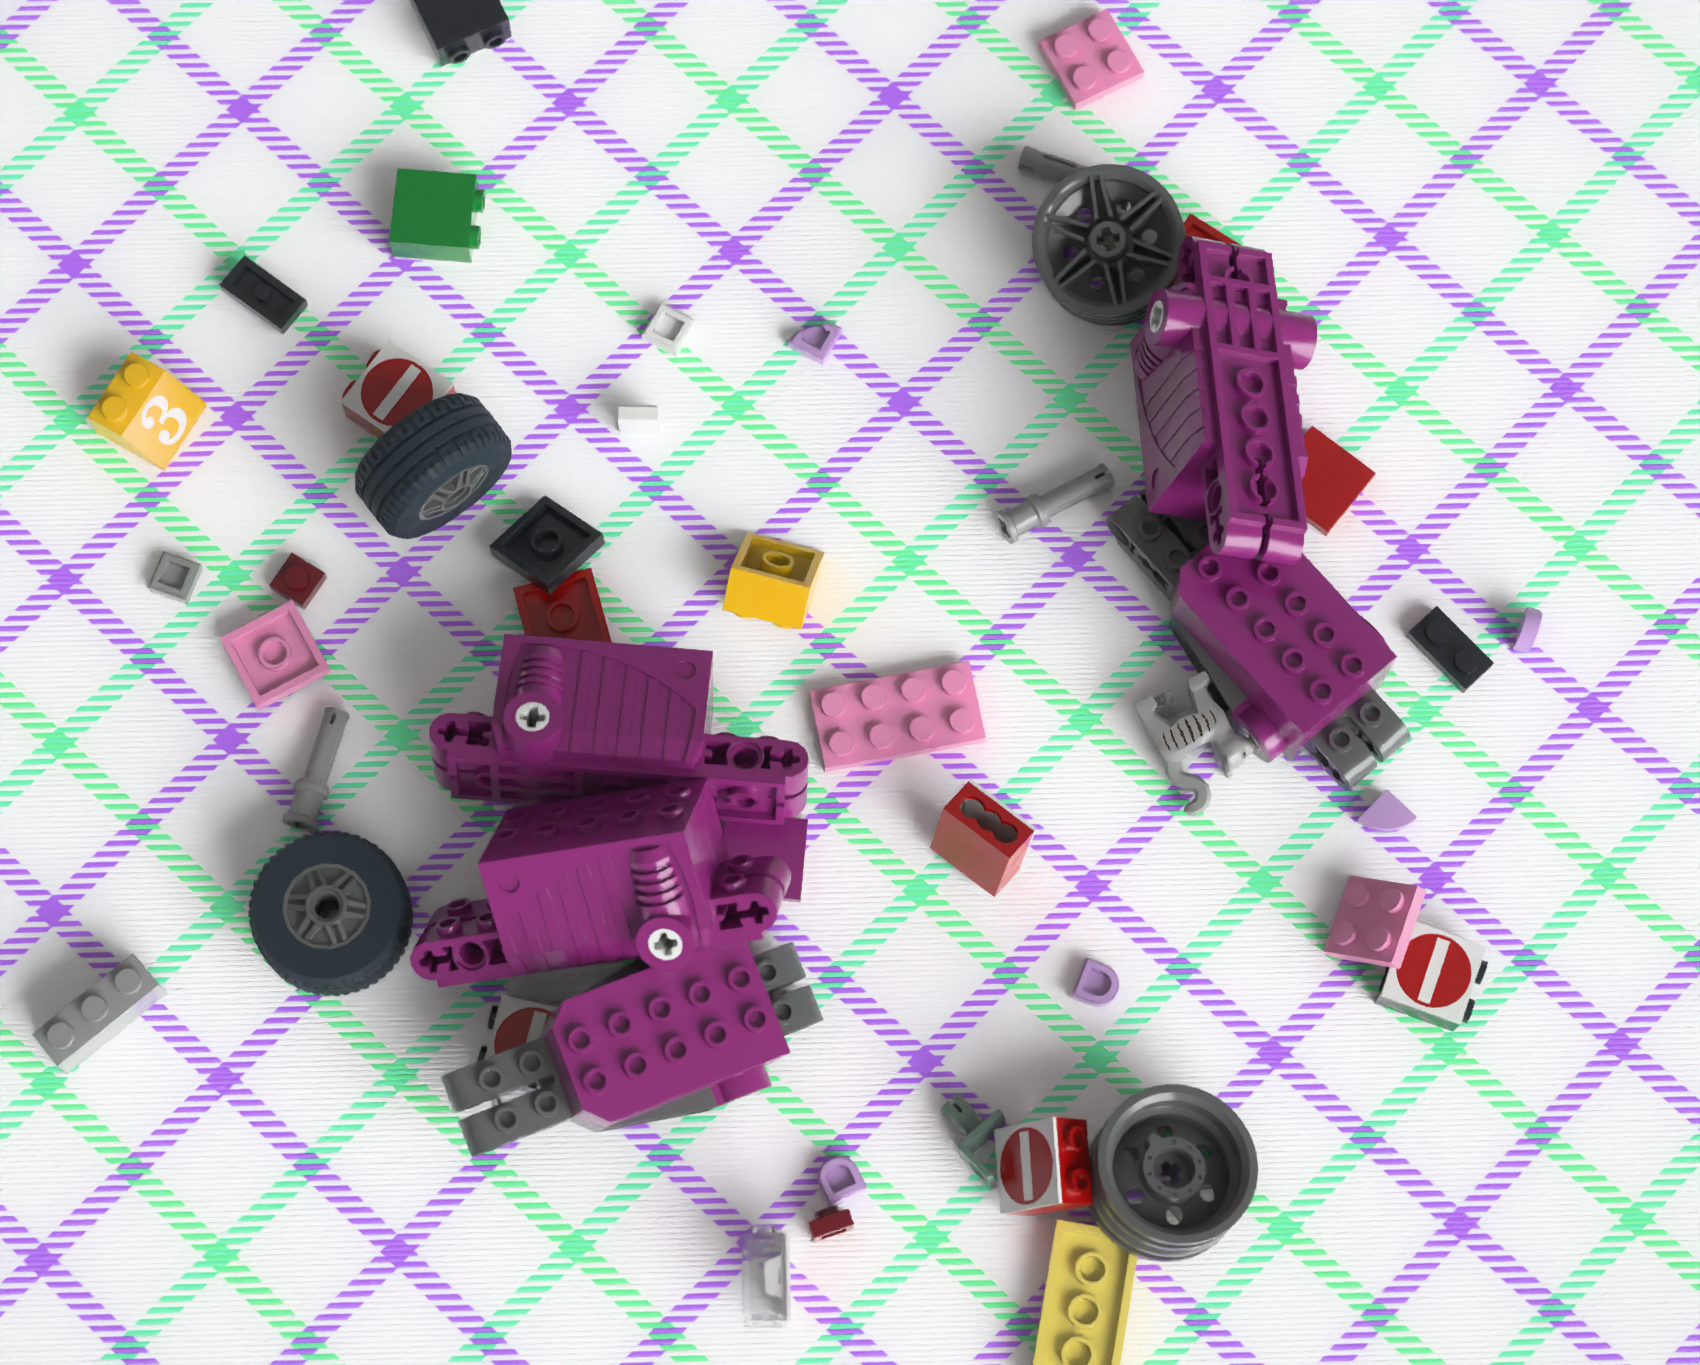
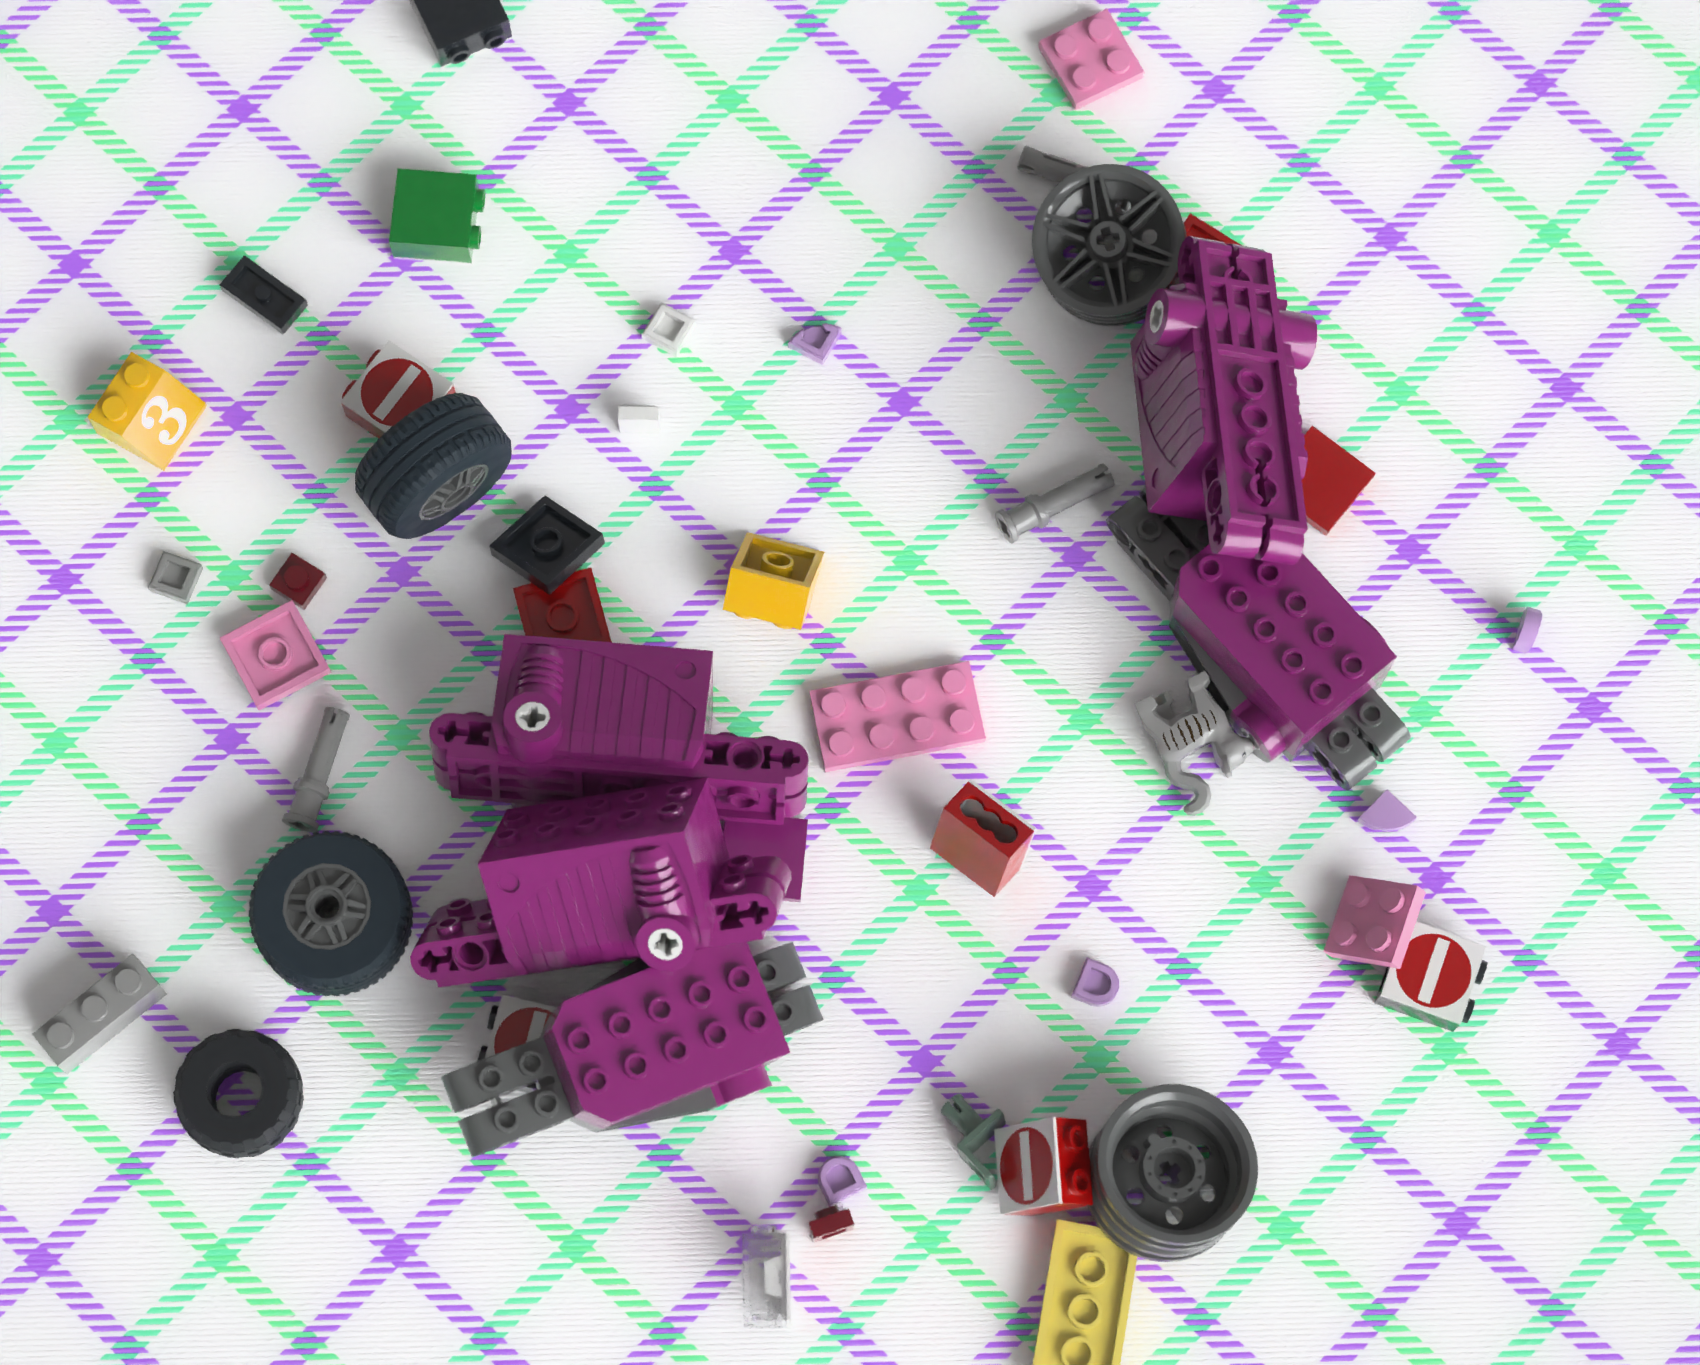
(210, 1065): none -> black tyre
(1450, 649): black plate -> none

